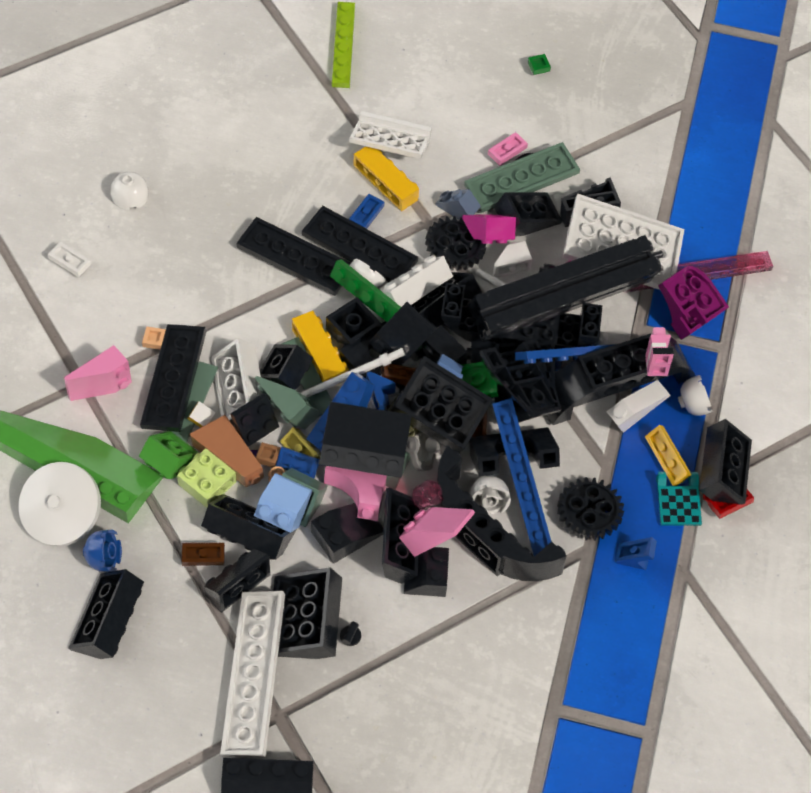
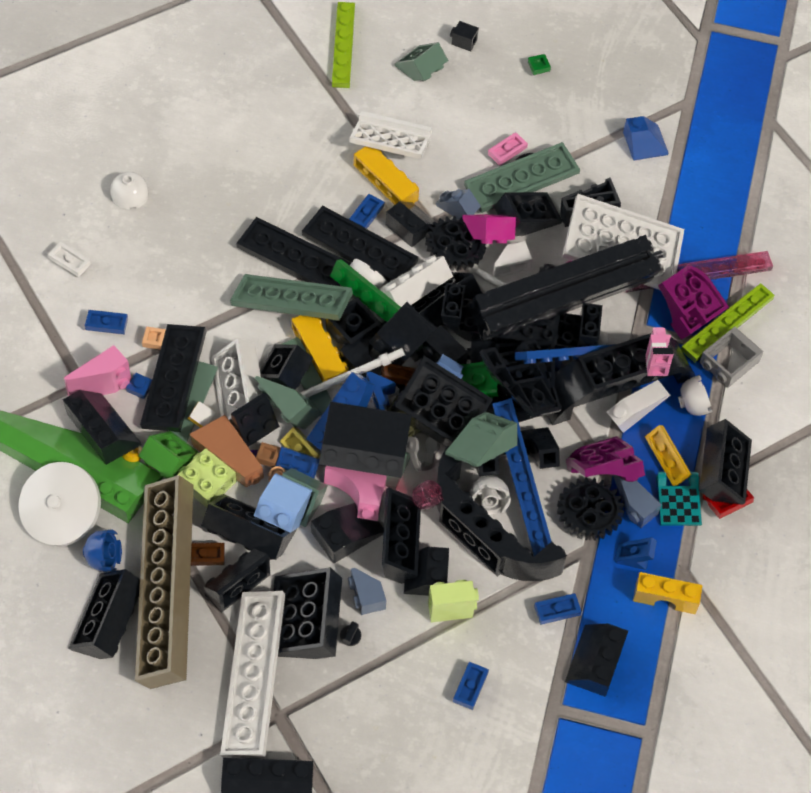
(100, 425): none -> black slope
(106, 322): none -> blue plate
(133, 456): none -> yellow tile
(139, 385): none -> blue plate
(164, 583): none -> dark tan brick
(291, 297): none -> sand green plate
(368, 592): none -> sand blue slope
(408, 222): none -> black slope
(423, 61): none -> sand green slope
(433, 528): bright pink slope -> none
(452, 600): none -> yellowish green brick
(464, 35): none -> black brick
(470, 685): none -> blue plate
(483, 439): none -> sand green slope
(557, 609): none -> blue plate
(596, 657): none -> black slope
(606, 457): none -> magenta slope
(637, 501): none -> sand blue slope
(644, 138): none -> blue slope
(655, 588): none -> yellow arch
(733, 317): none -> lime plate
(742, 345): none -> light grey window

